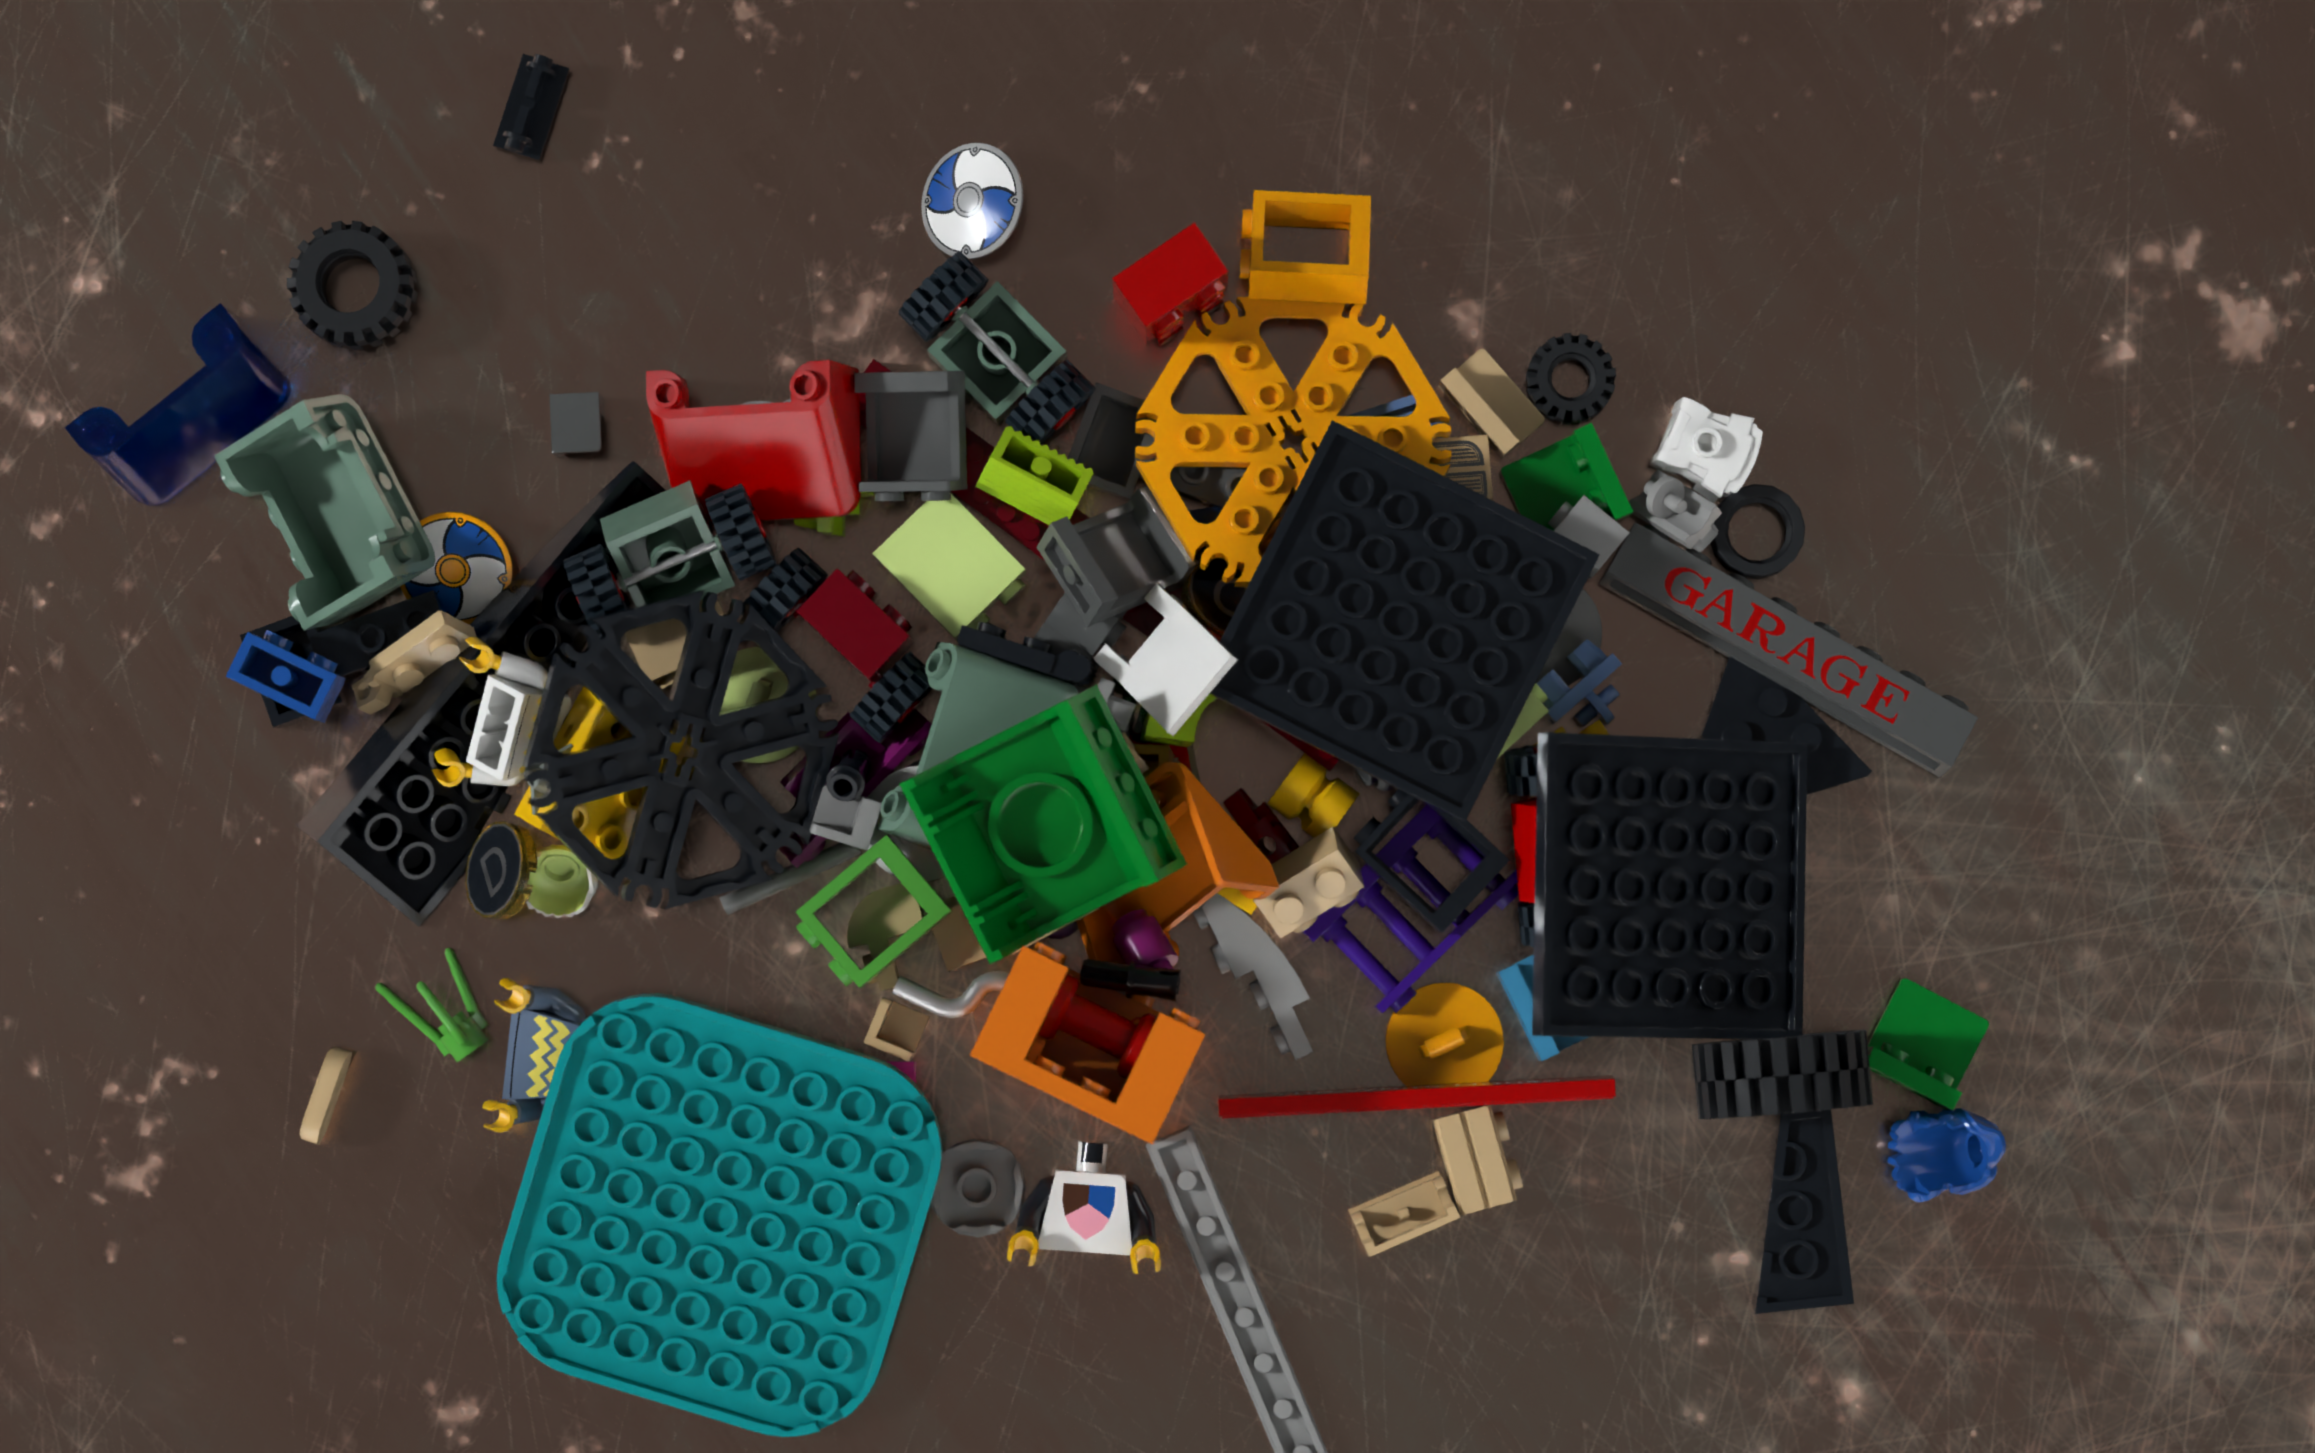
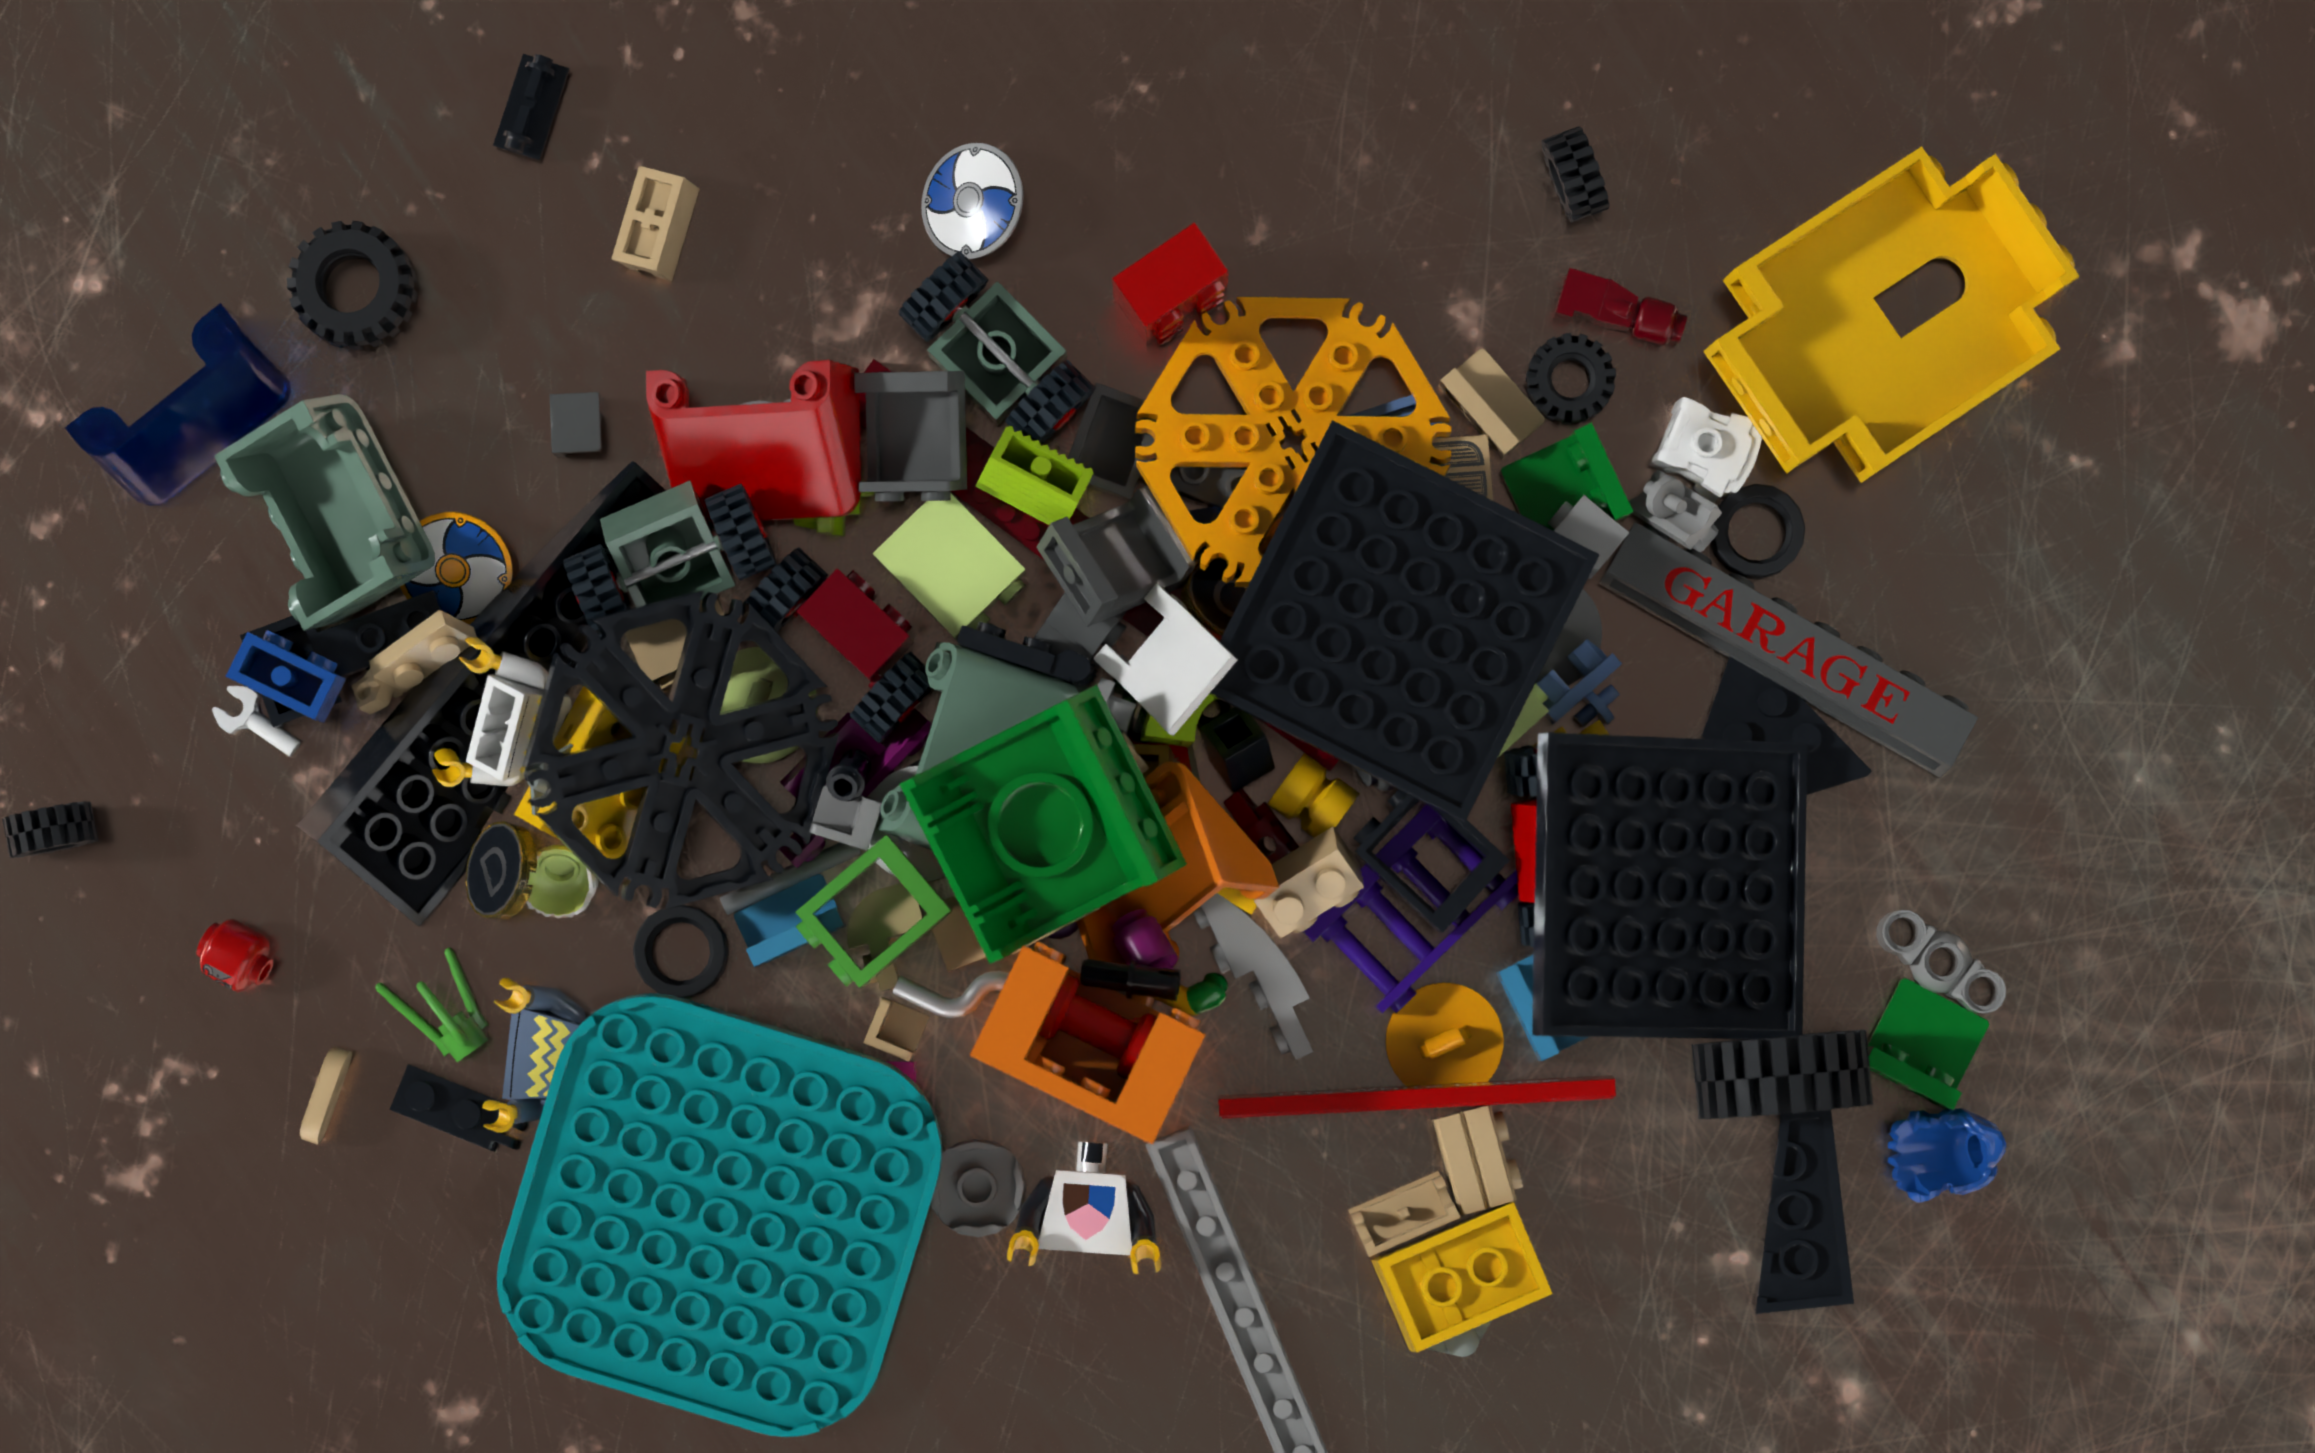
(50, 829): none -> black tyre
(234, 955): none -> red head
(255, 721): none -> white bar
(450, 1108): none -> black hinge
(643, 951): none -> black tyre
(655, 222): none -> tan hinge
(772, 922): none -> dark azure panel
(1200, 996): none -> green arm
(1236, 746): none -> black brick
(1307, 280): light orange window -> none
(1461, 1280): none -> yellow piece
(1575, 174): none -> black tyre
(1616, 308): none -> dark red piece
(1824, 358): none -> yellow panel
(1964, 968): none -> light grey piece

